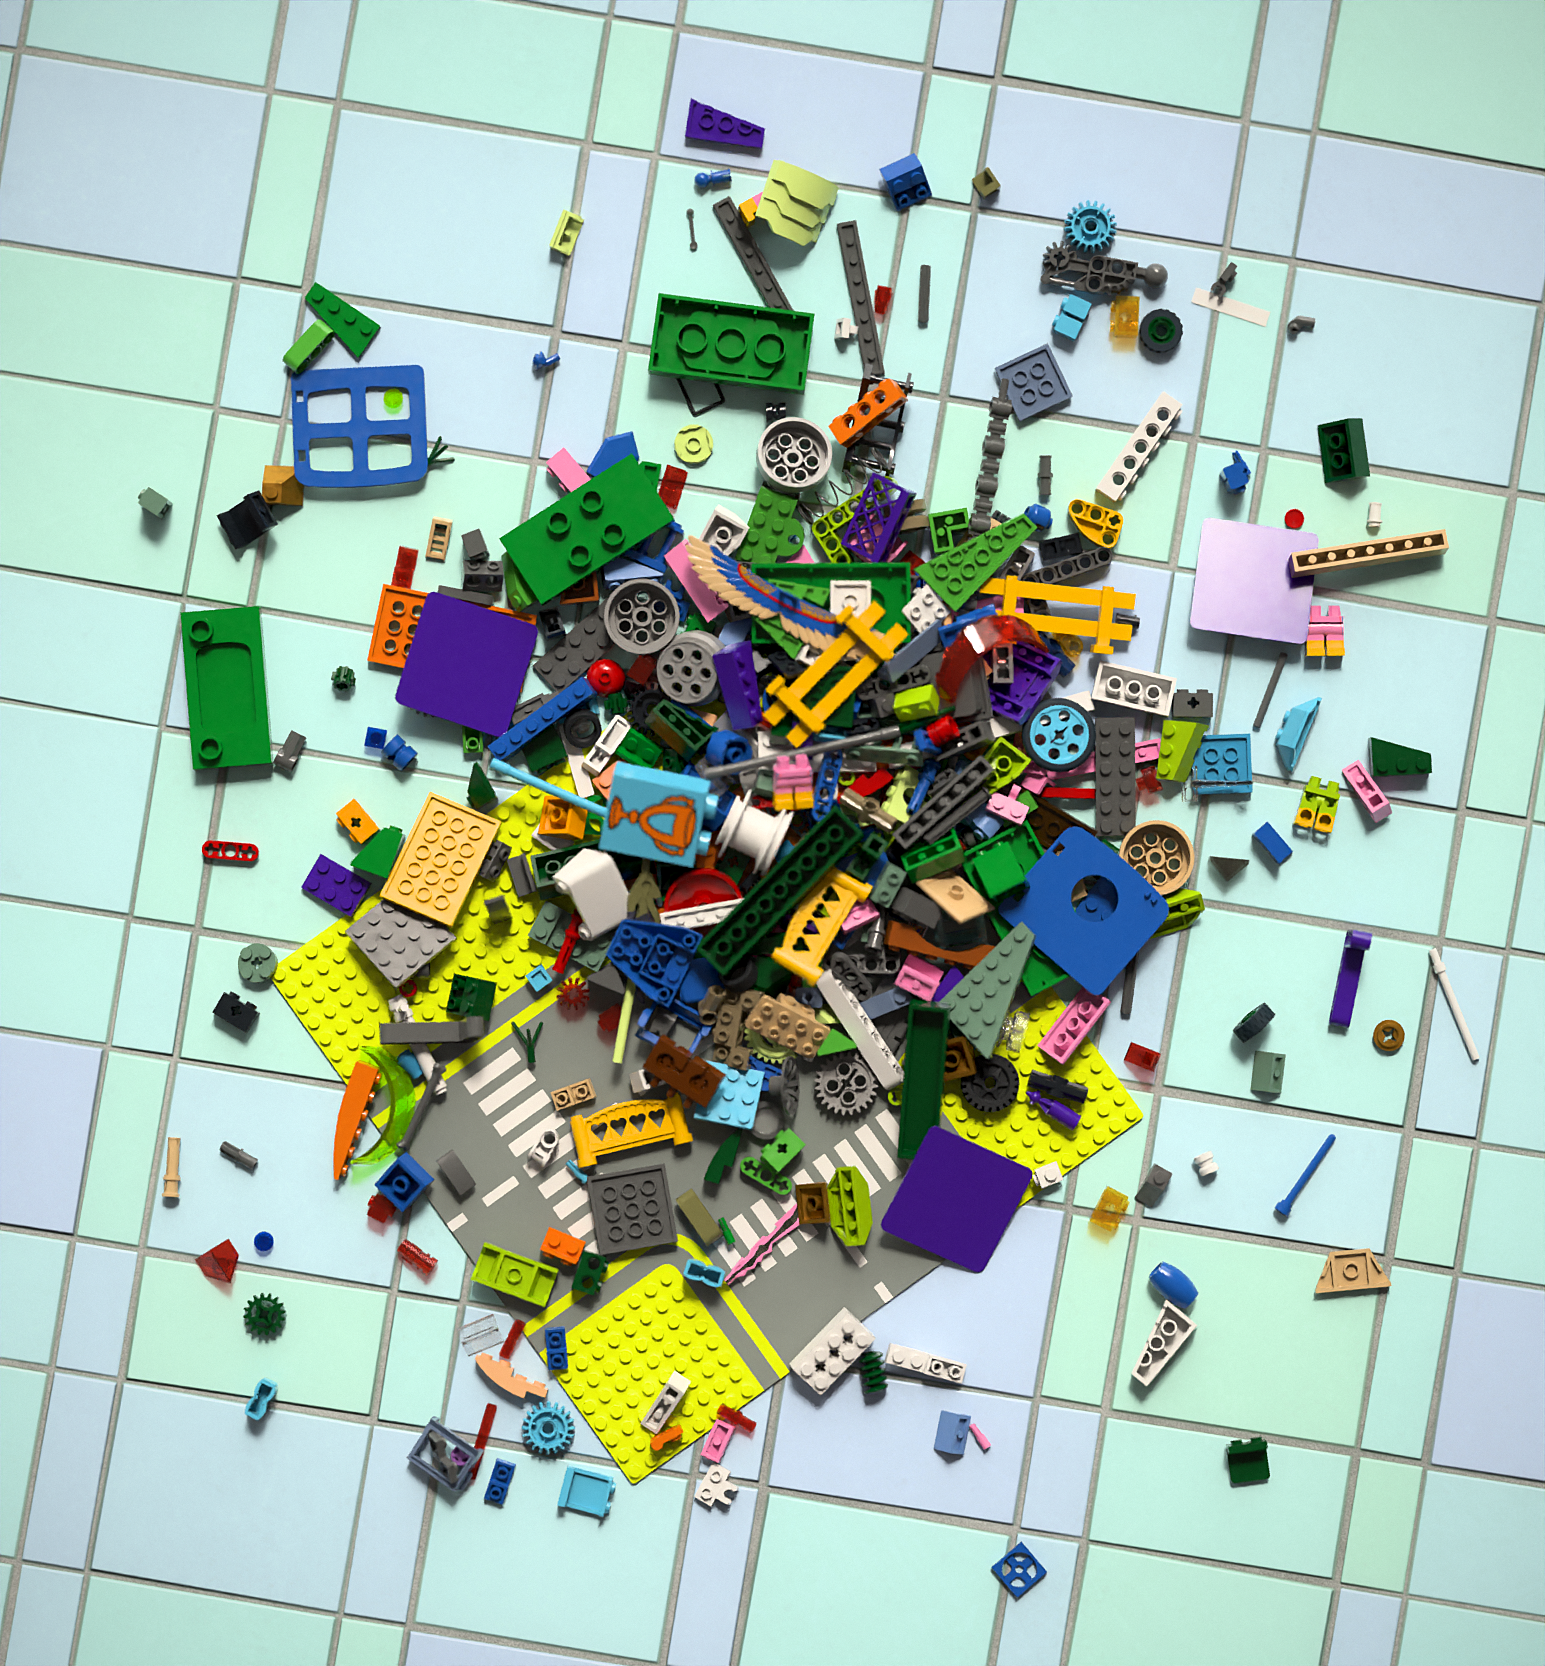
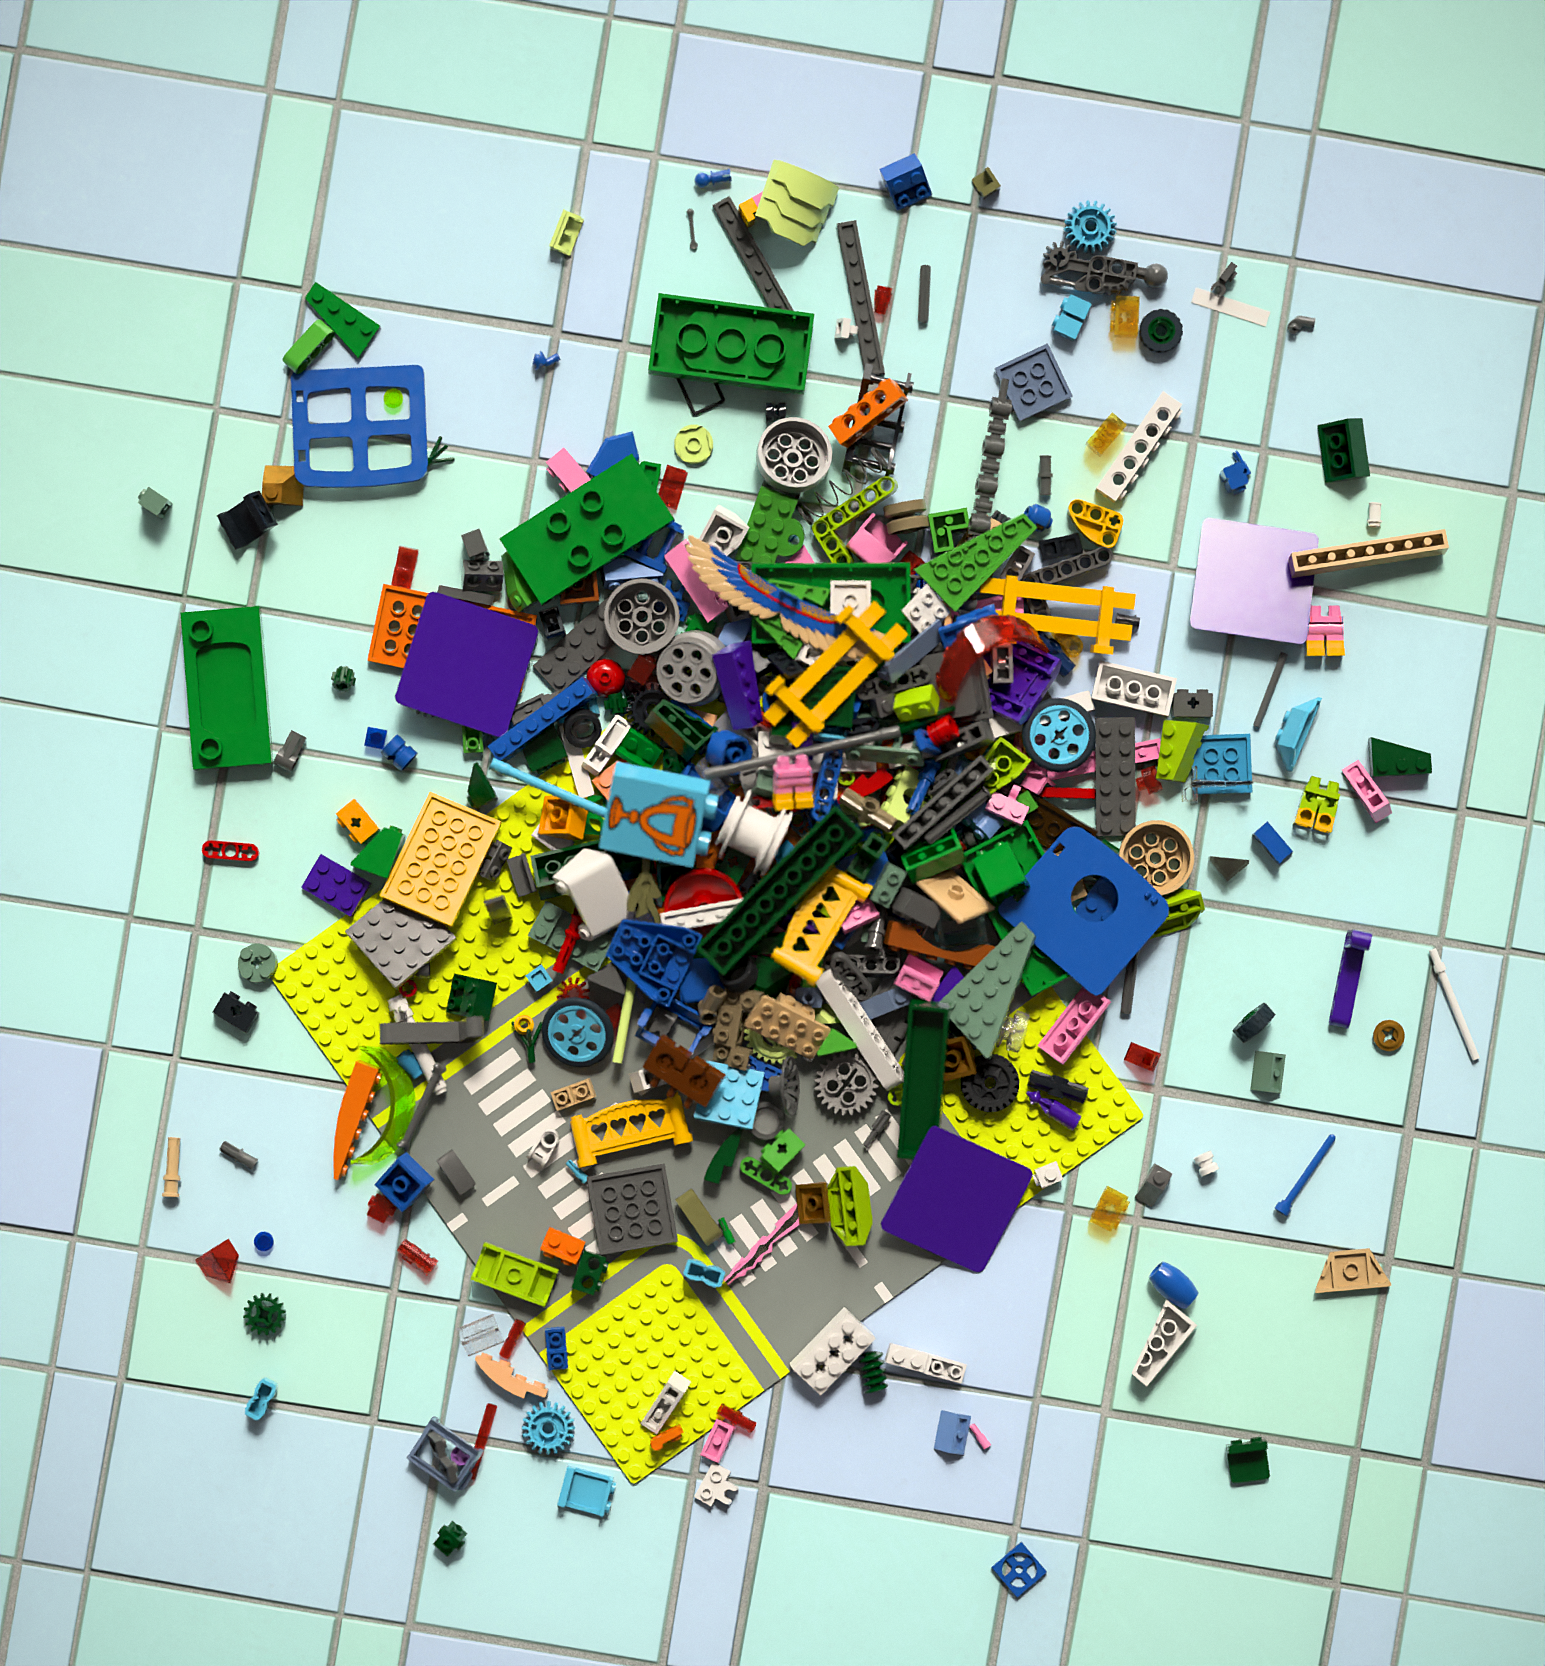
(442, 521): tan slope -> none
(450, 1538): none -> dark green brick
(499, 1481): blue slope -> none
(521, 1018): none -> yellow plate
(560, 1049): none -> wedge
(717, 126): dark purple wing -> none
(877, 1127): none -> dark grey axle
(890, 529): dark purple fence -> none
(1106, 434): none -> clear yellow brick
(1294, 518): red piece -> none

